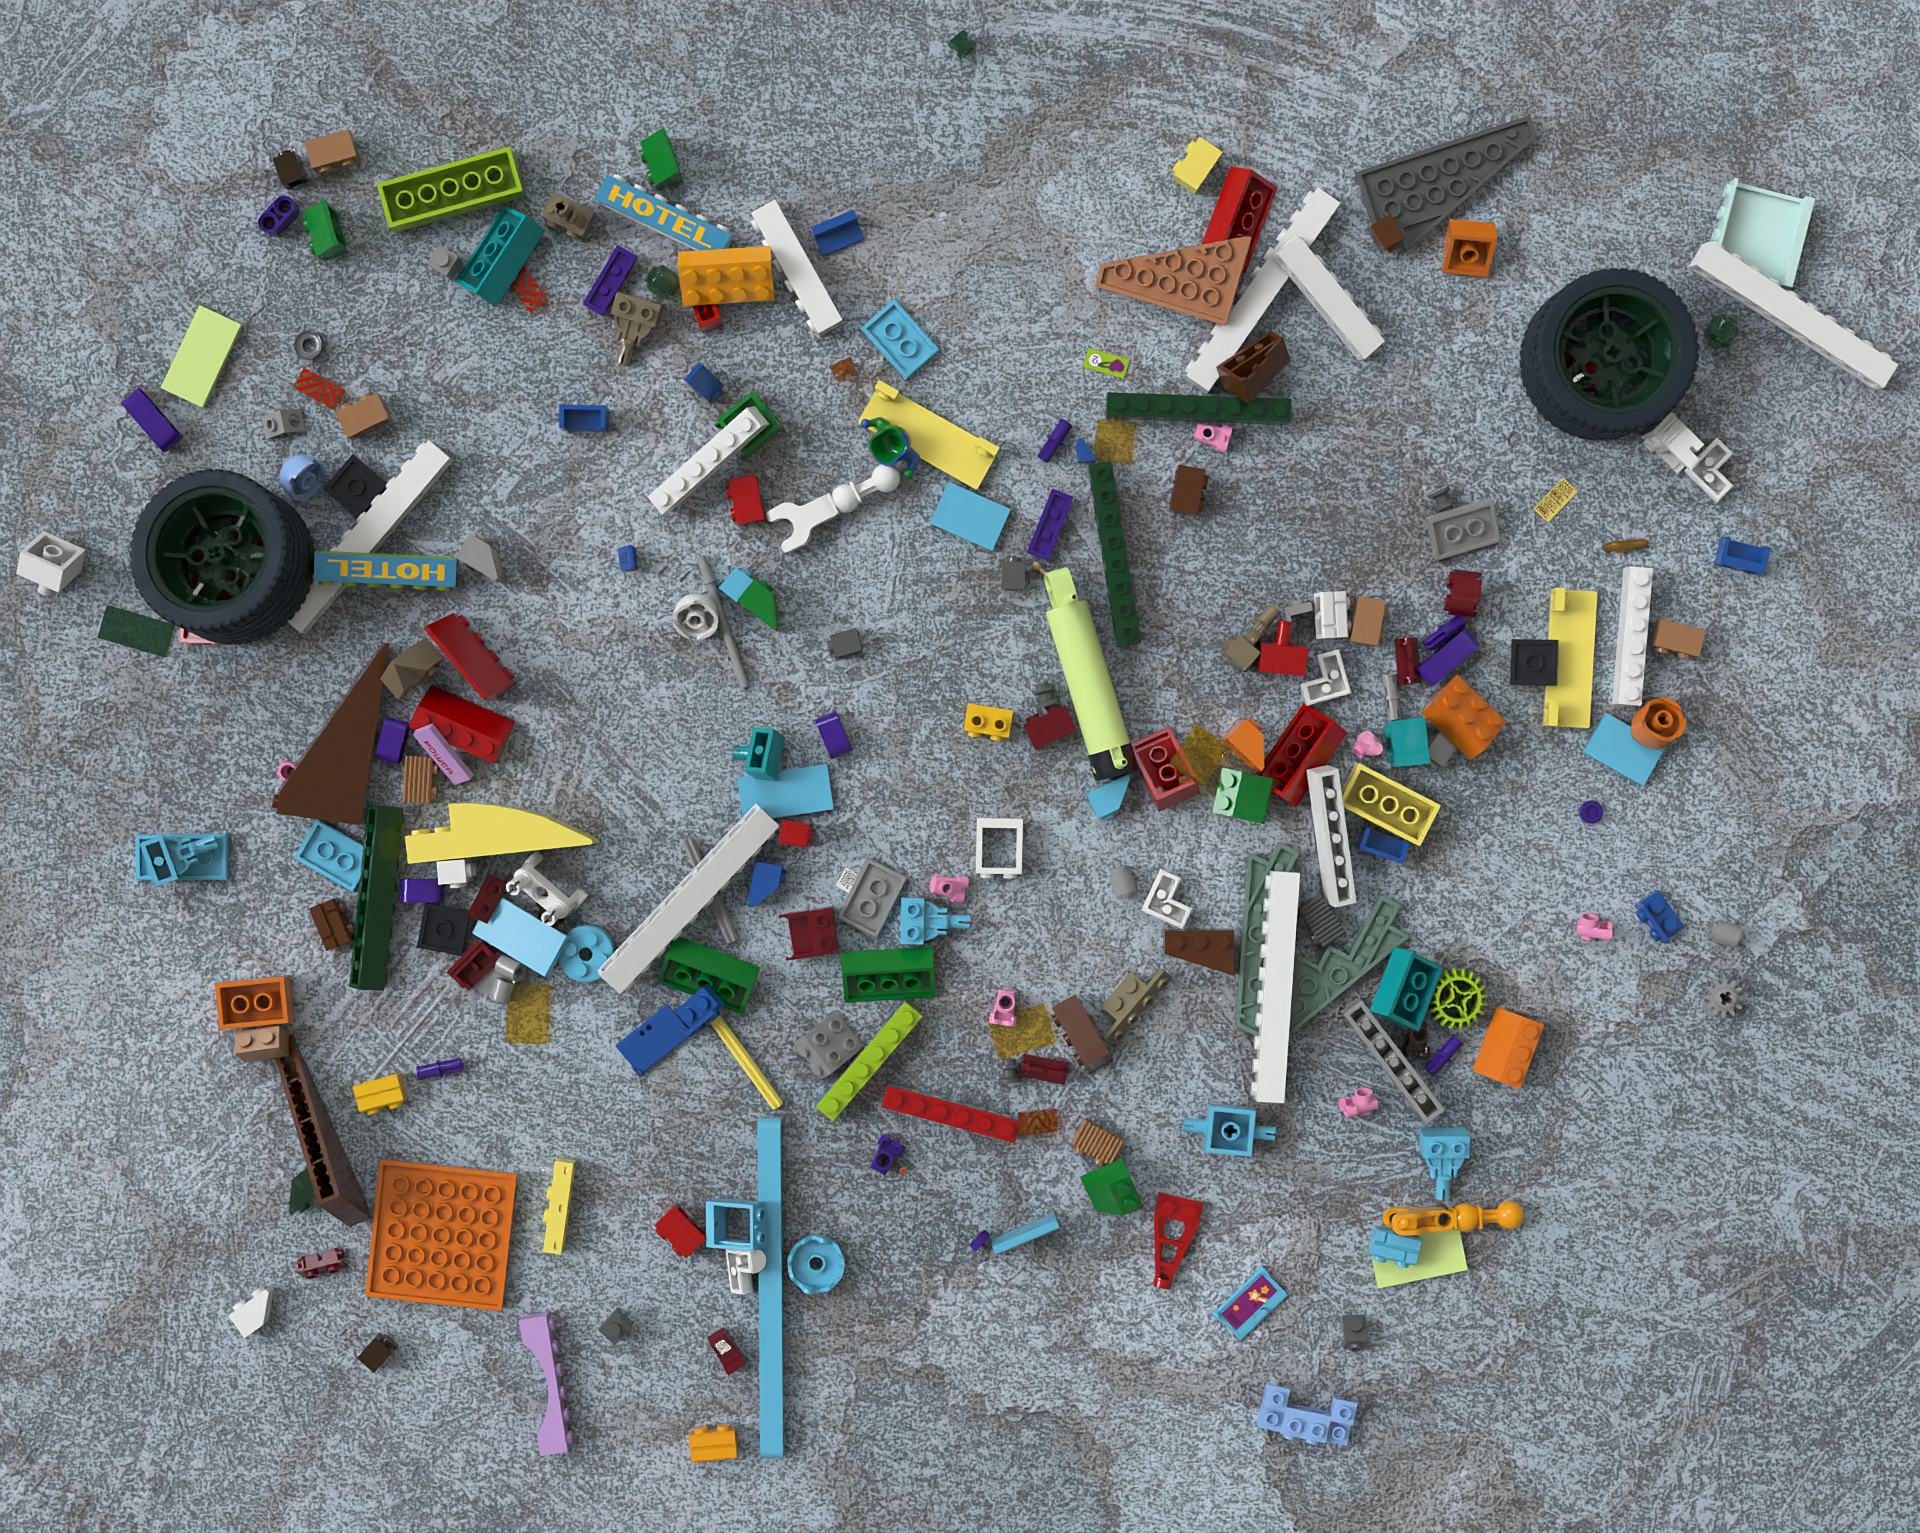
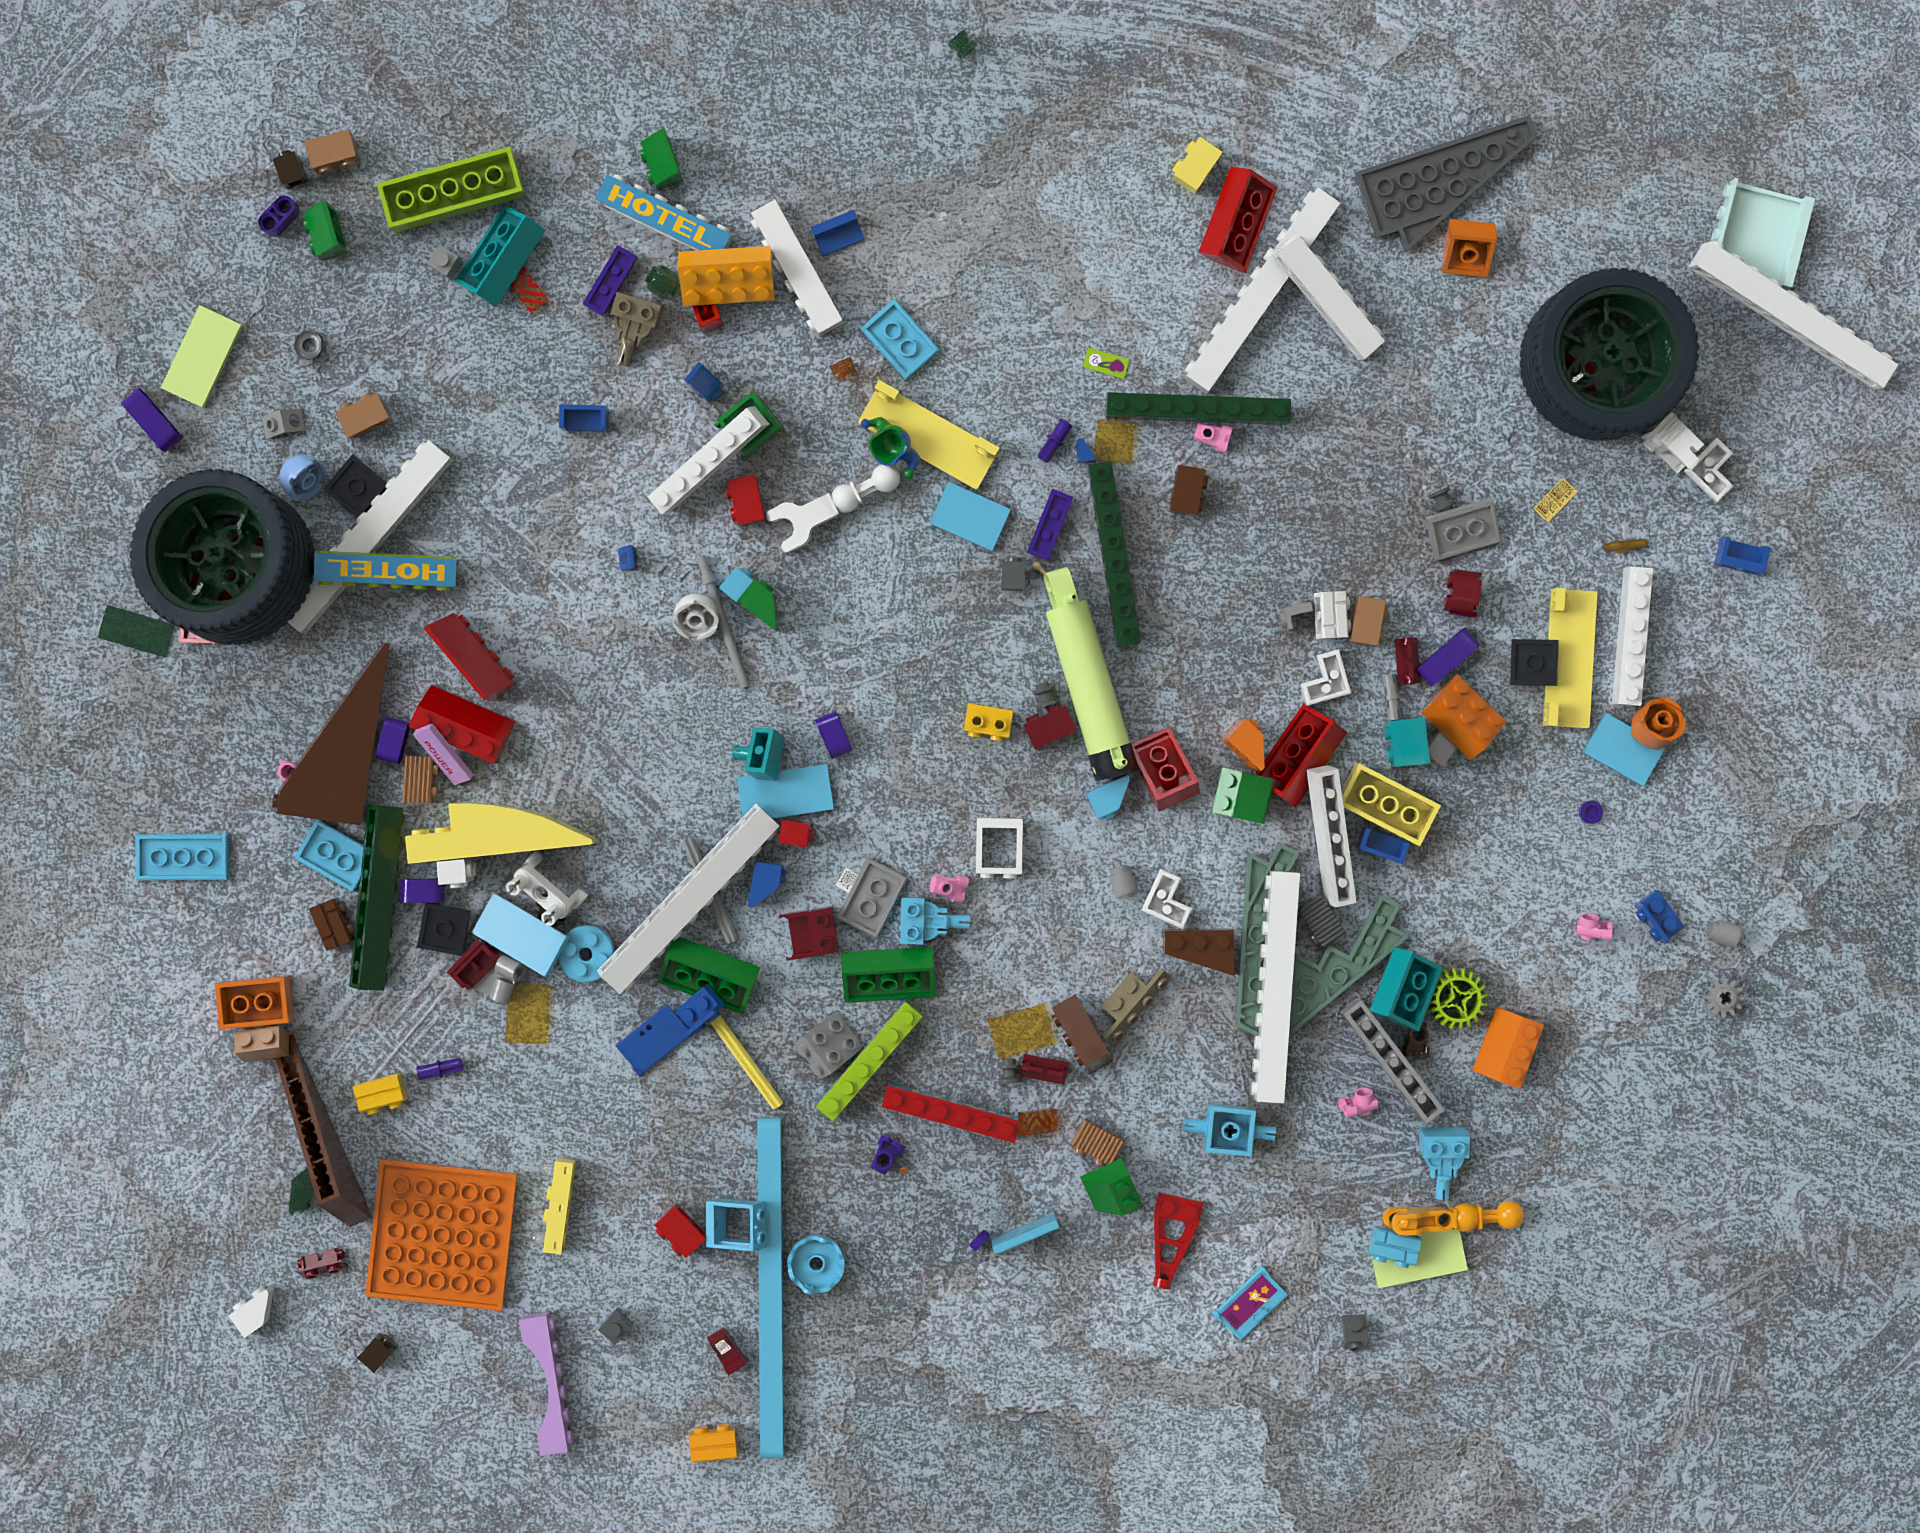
(50, 562): white brick -> none
(169, 858): medium azure brick -> none
(319, 388): tile -> none
(412, 668): dark tan slope -> none
(482, 556): light grey slope -> none
(487, 898): dark red hinge -> none
(569, 216): dark tan brick -> none
(740, 1267): white brick -> none
(844, 643): dark grey brick -> none
(1004, 1014): bright pink plate -> none
(1187, 280): nougat wing -> none
(1199, 755): clear yellow piece -> none
(1240, 649): dark tan brick -> none
(1254, 366): reddish brown wedge -> none
(1281, 654): red brick -> none
(1305, 1422): light blue bracket -> none
(1367, 745): bright pink plate -> none
(1386, 234): reddish brown brick -> none
(1443, 1055): dark purple axle -> none
(1444, 632): dark purple axle -> none
(1677, 638): medium nougat brick -> none
(1721, 331): clear green head -> none

